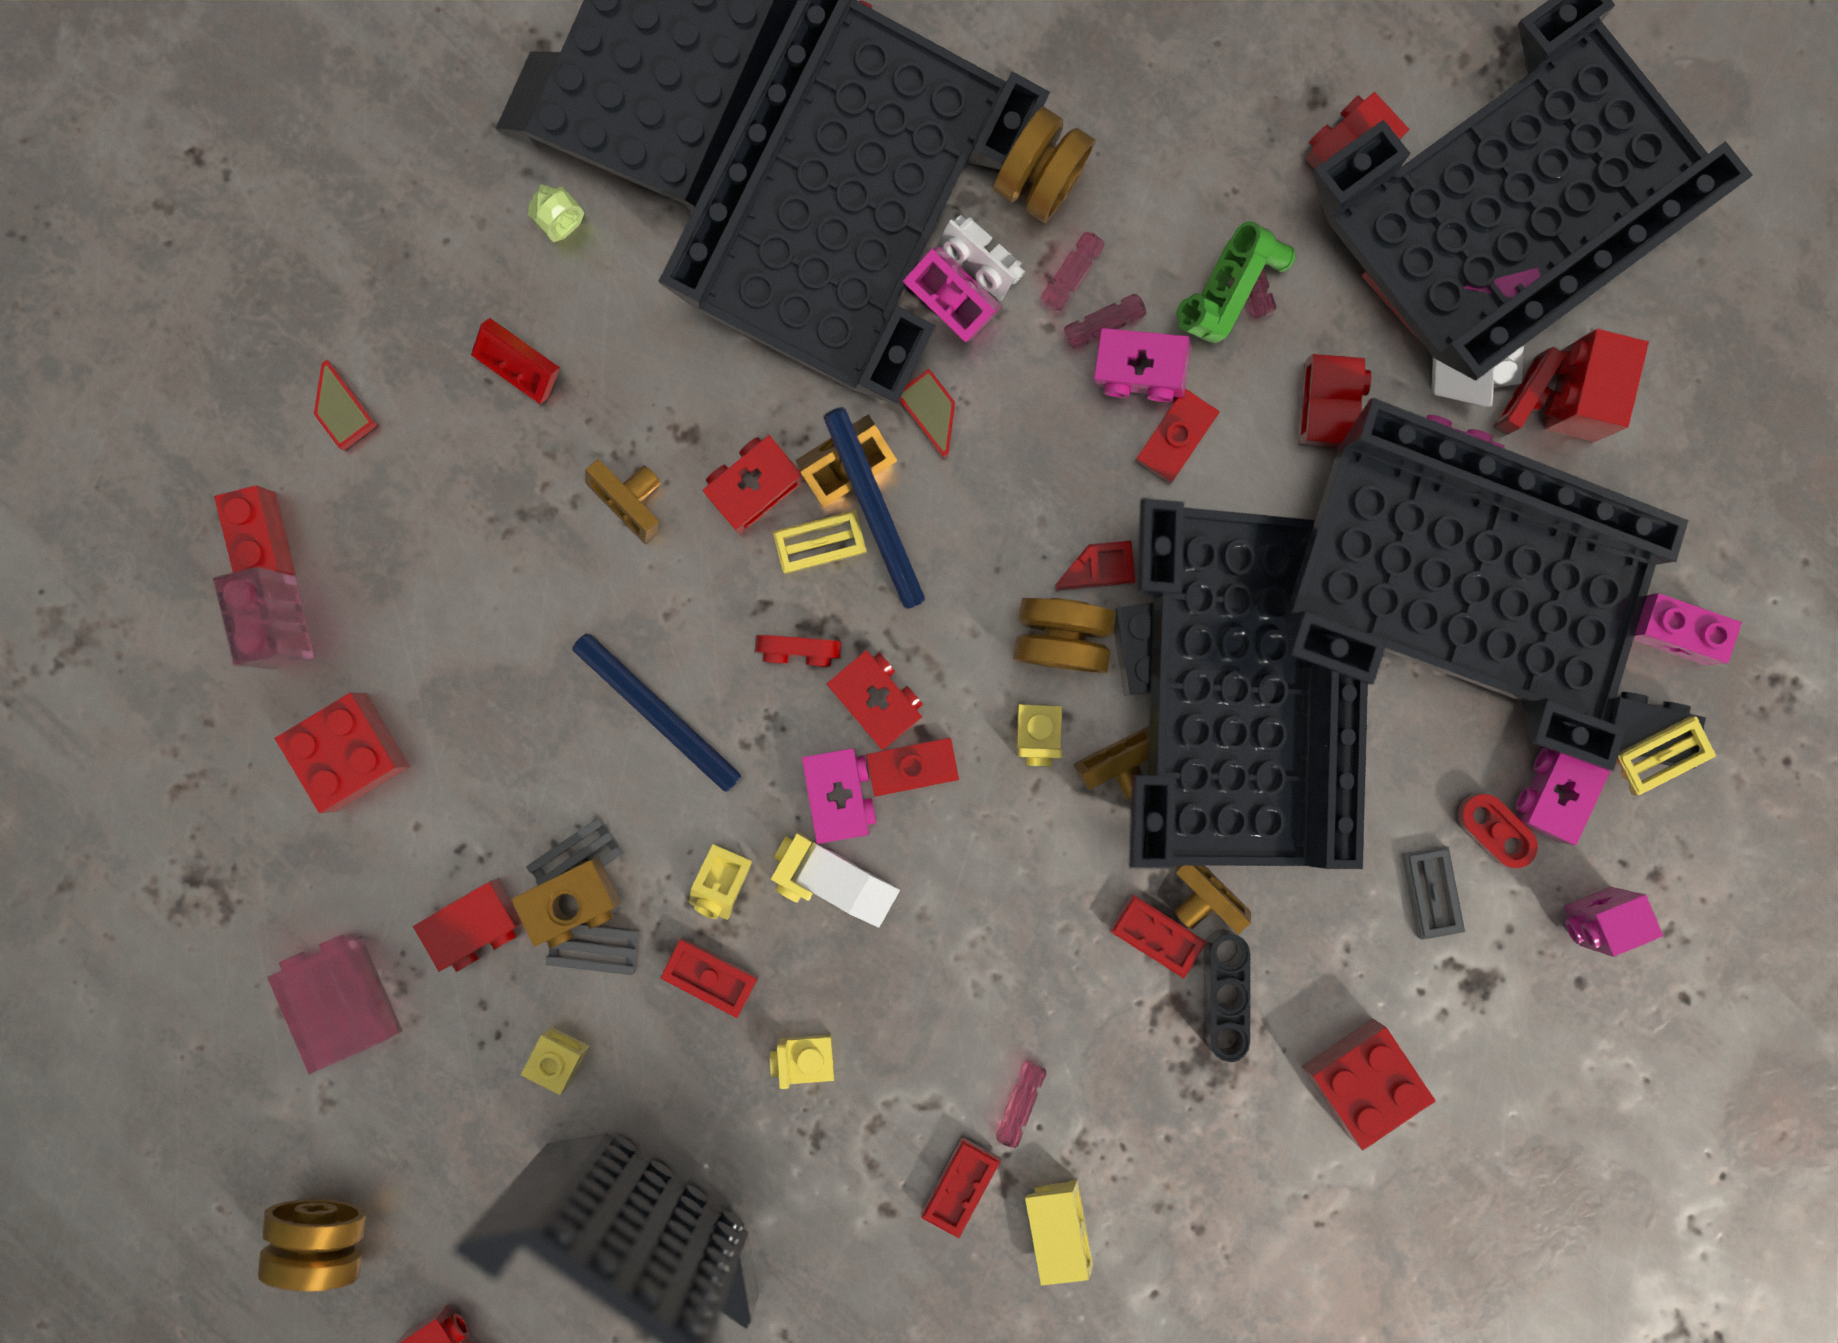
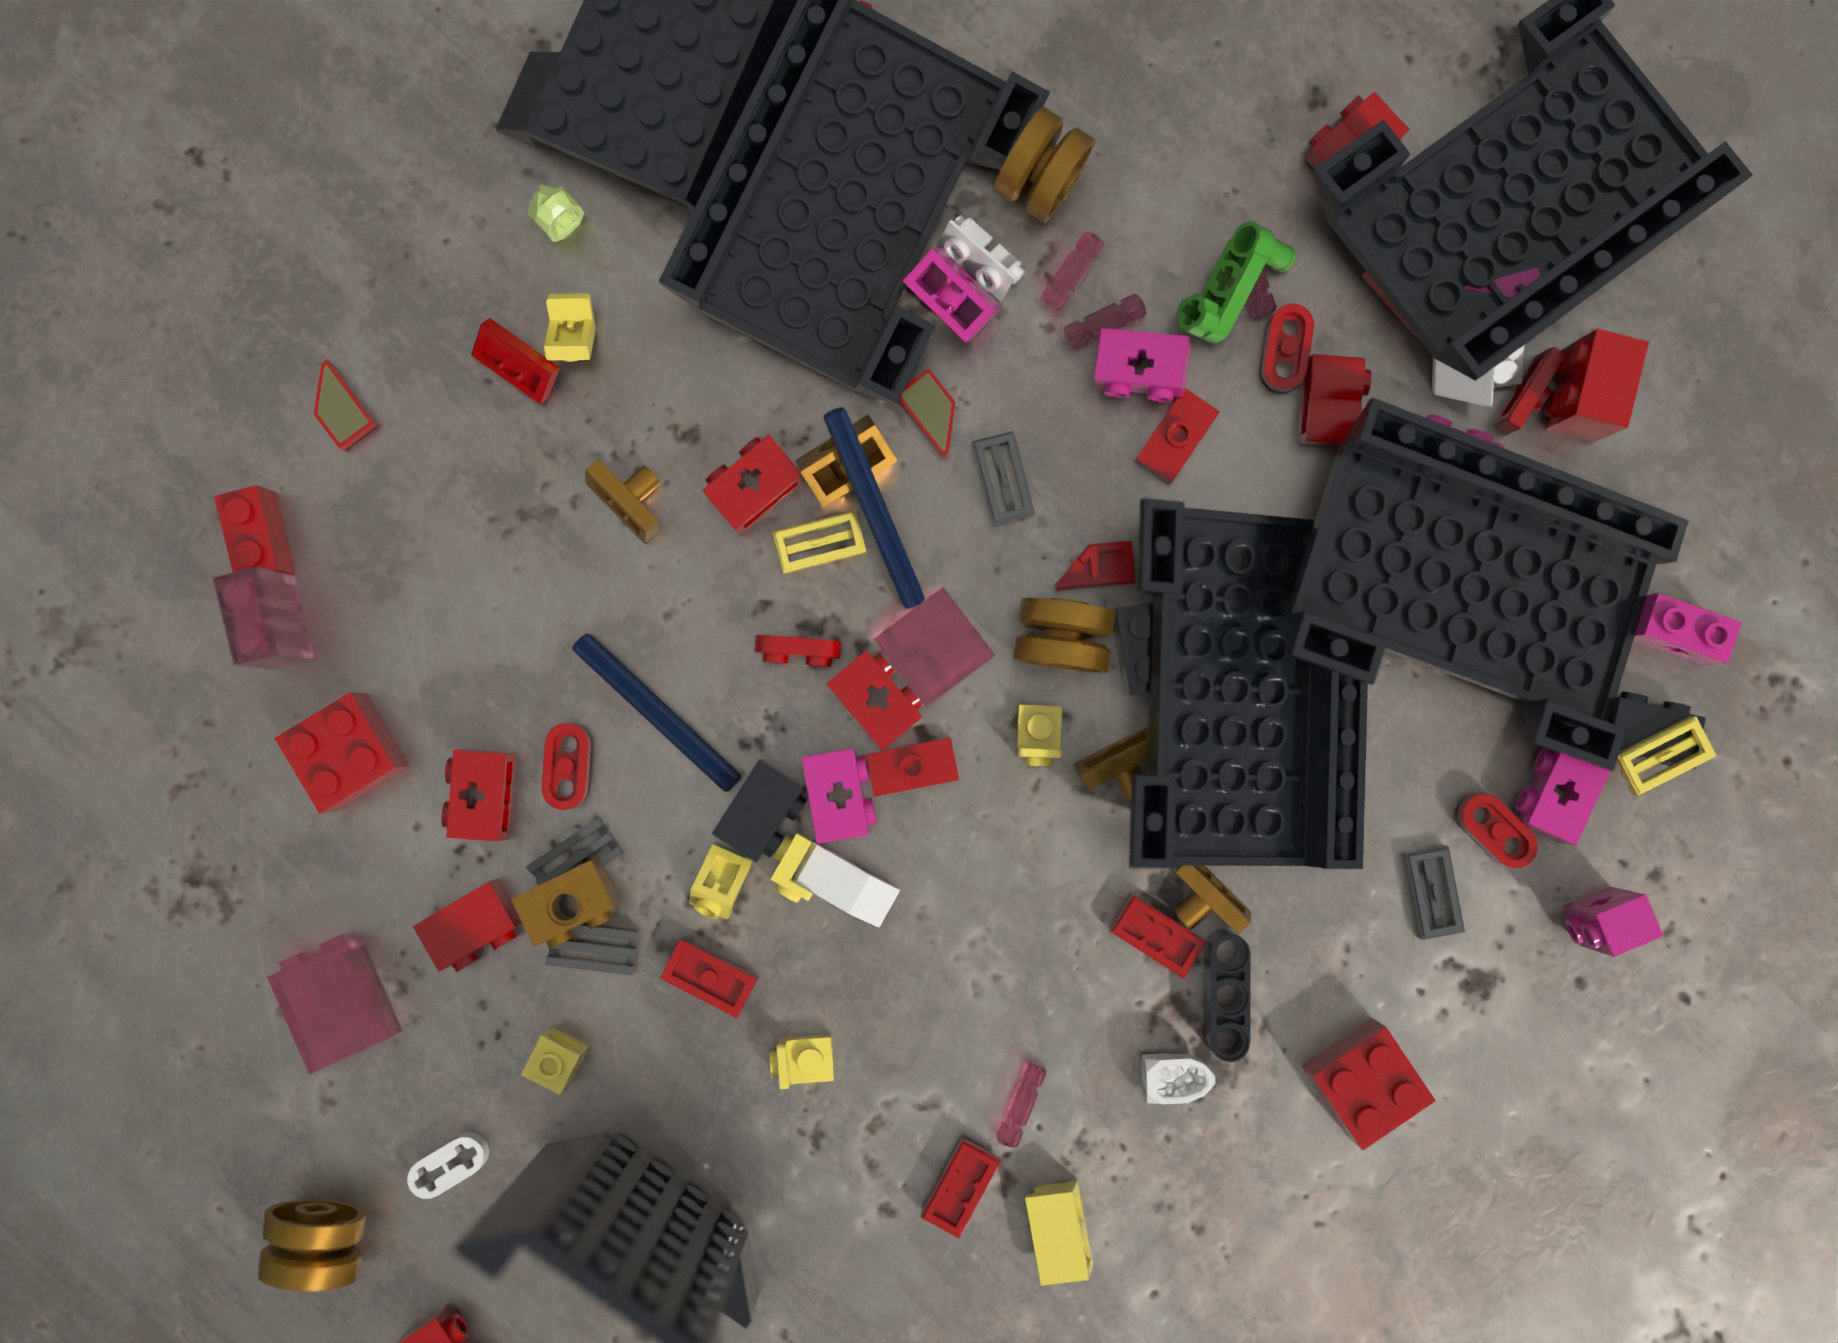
(453, 1173): none -> white beam
(490, 774): none -> red brick
(563, 765): none -> red plate
(570, 327): none -> light yellow bracket
(760, 810): none -> black brick
(934, 646): none -> clear pink tile
(1012, 513): none -> dark grey tile
(1174, 1078): none -> white rock
(1287, 349): none -> red plate

